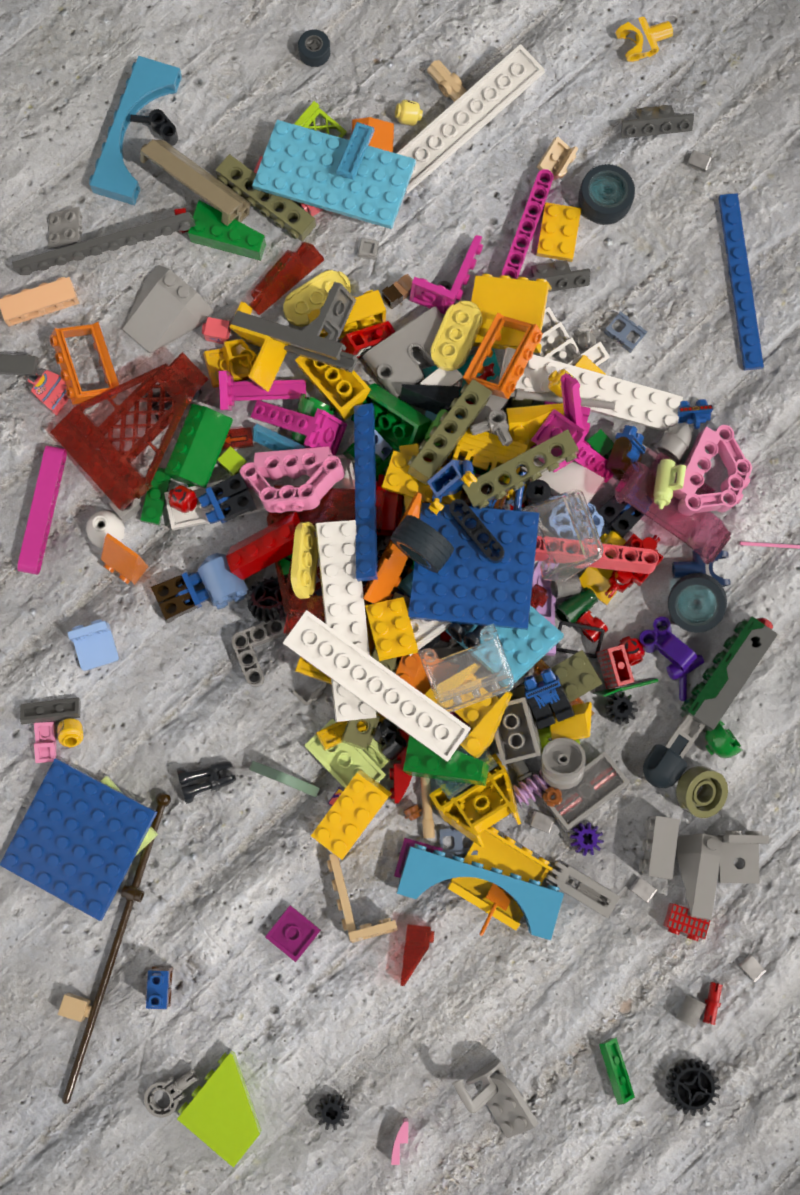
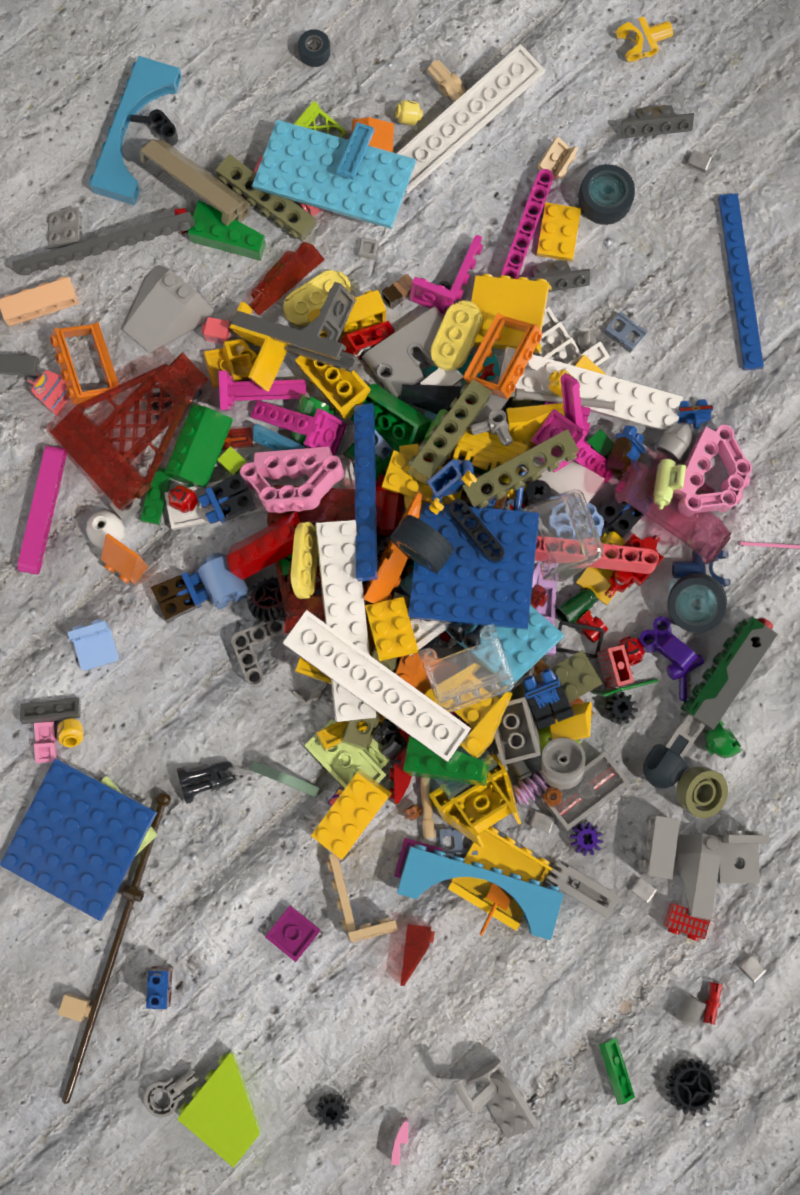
(566, 588): light grey piece -> none

